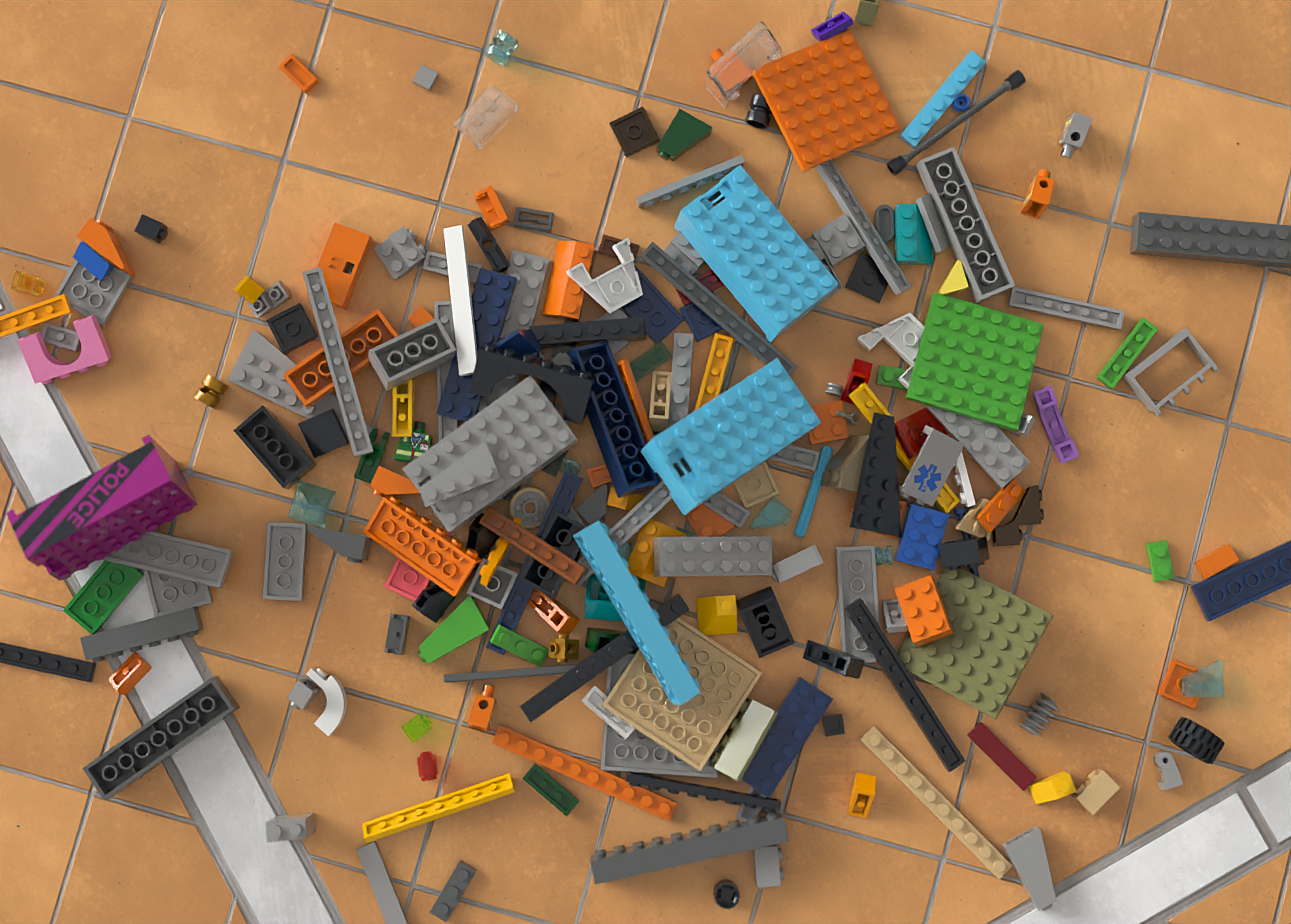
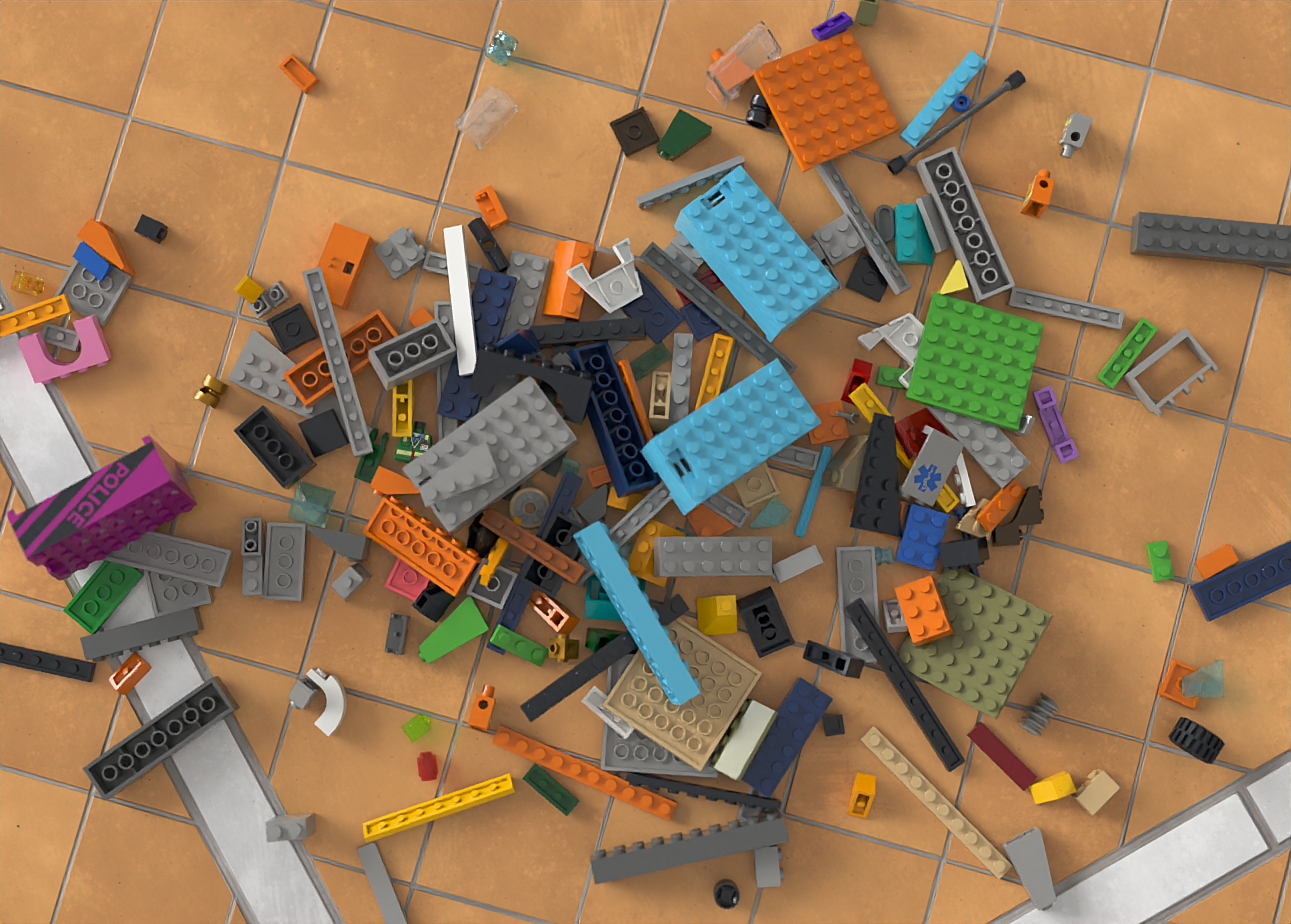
(253, 557): none -> light grey slope
(350, 581): none -> light grey torso
(425, 77): light grey tile -> none
(453, 891): dark grey plate -> none
(508, 673): dark grey tile -> none
(534, 212): dark grey tile -> none
(608, 242): reddish brown tile -> none
(834, 389): light grey bush -> none
(1168, 770): light grey leg -> none

